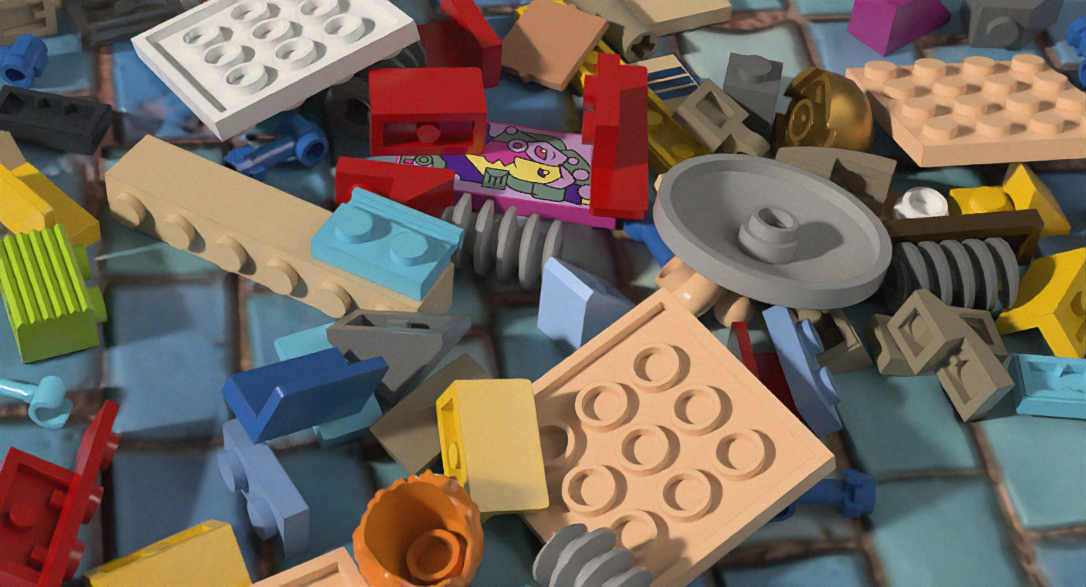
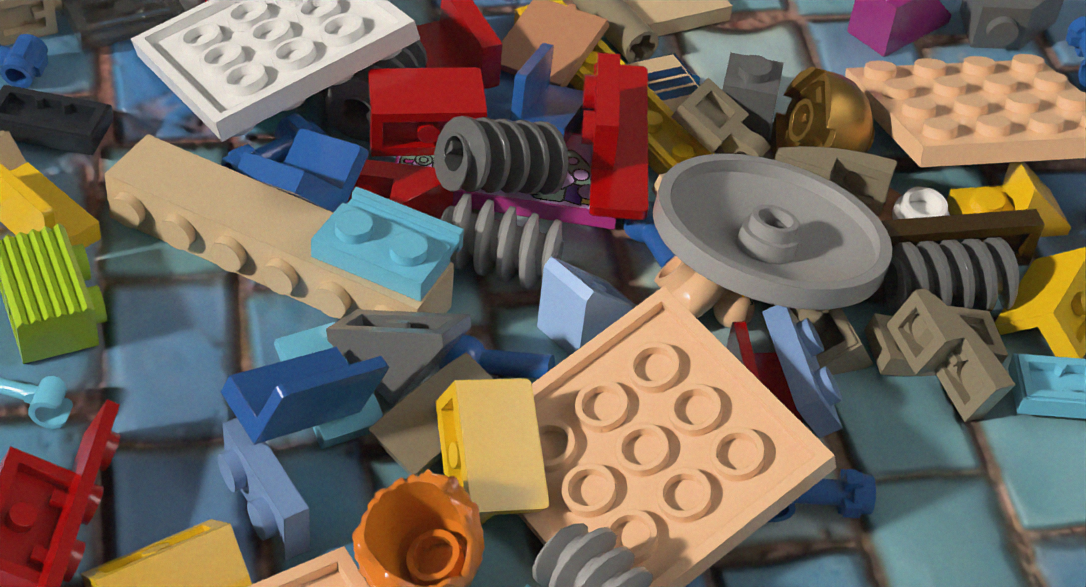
(315, 169): none -> blue panel
(499, 361): none -> blue bar
(501, 156): none -> dark grey piece
(540, 101): none -> blue panel

